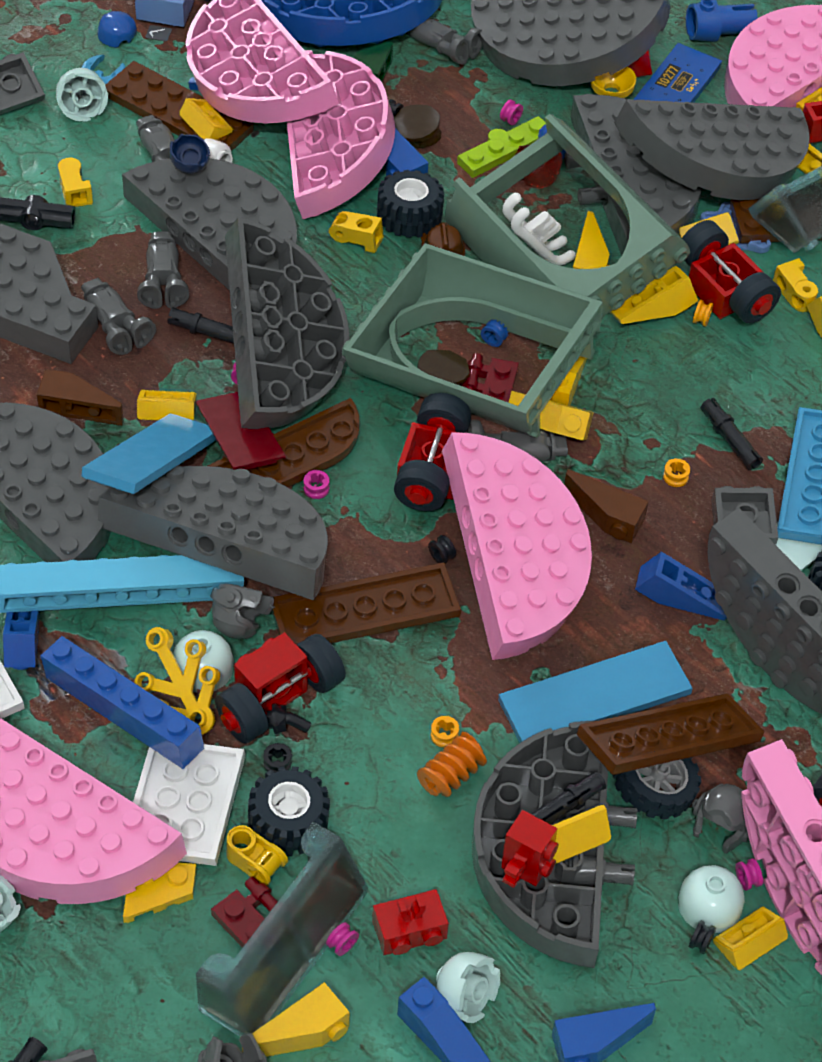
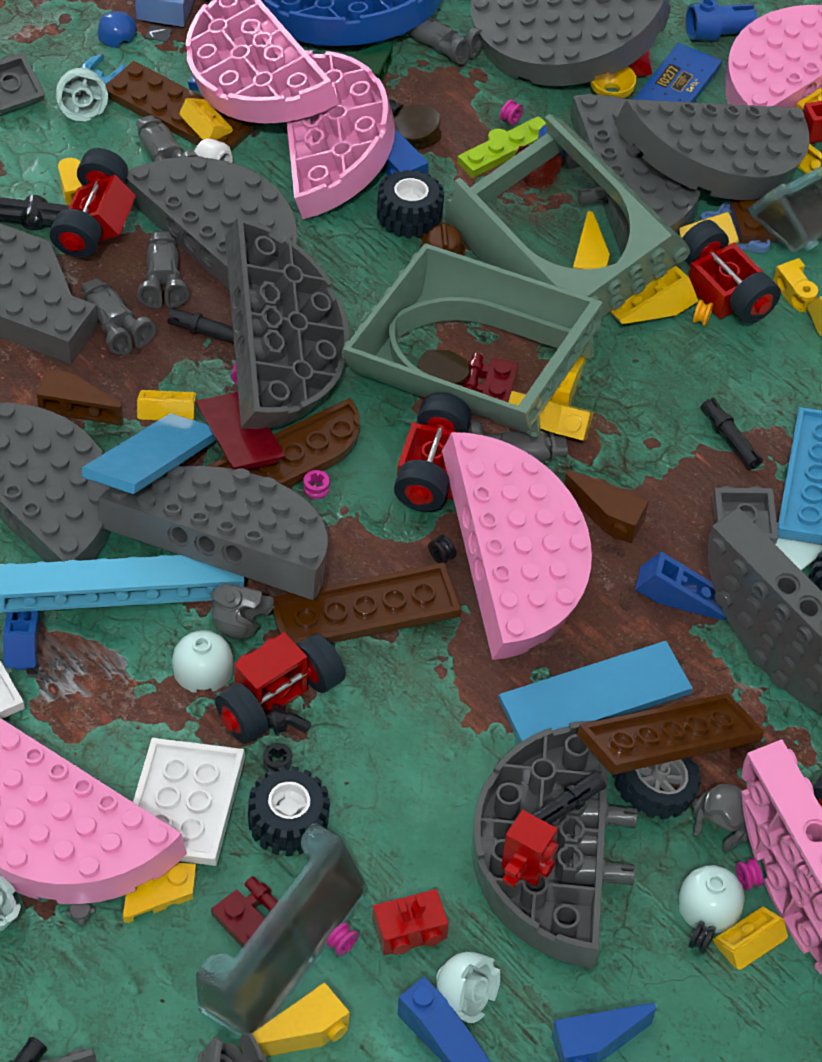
(80, 913): none -> dark grey piece
(97, 206): none -> brick
(122, 702): blue brick -> none
(182, 683): yellow plant -> none
(189, 153): dark blue hair -> none
(259, 858): yellow piece -> none
(357, 229): yellow leg -> none
(447, 723): light orange bush -> none
(451, 765): orange piece -> none
(491, 328): blue bush -> none
(537, 231): white piece -> none
(582, 833): yellow slope -> none
(676, 465): light orange bush -> none

